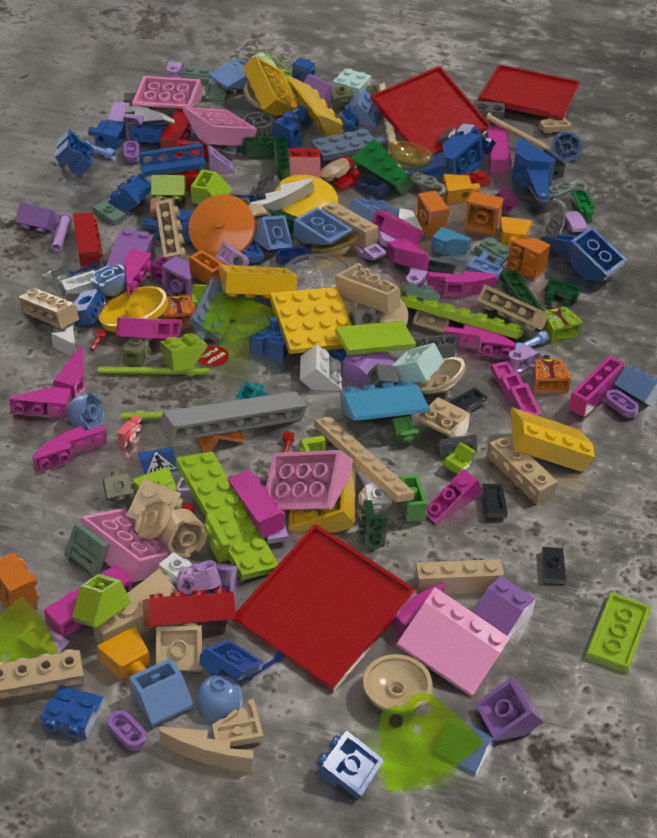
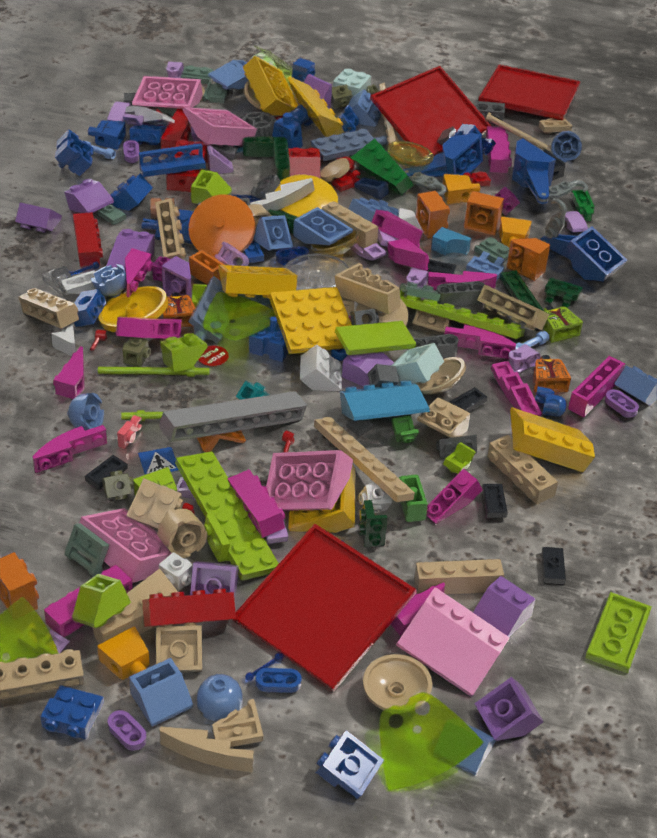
(43, 402): dark pink slope -> none
(65, 220): lavender pin -> none
(87, 197): none -> medium lavender slope
(103, 470): none -> black plate
(152, 520): tan tile -> none
(168, 187): lime slope -> none
(199, 577): lavender piece -> none
(231, 659): blue plate -> none
(278, 680): none -> blue plate
(313, 444): lime bracket -> none
(460, 293): none -> dark grey beam
(553, 404): none -> blue piece

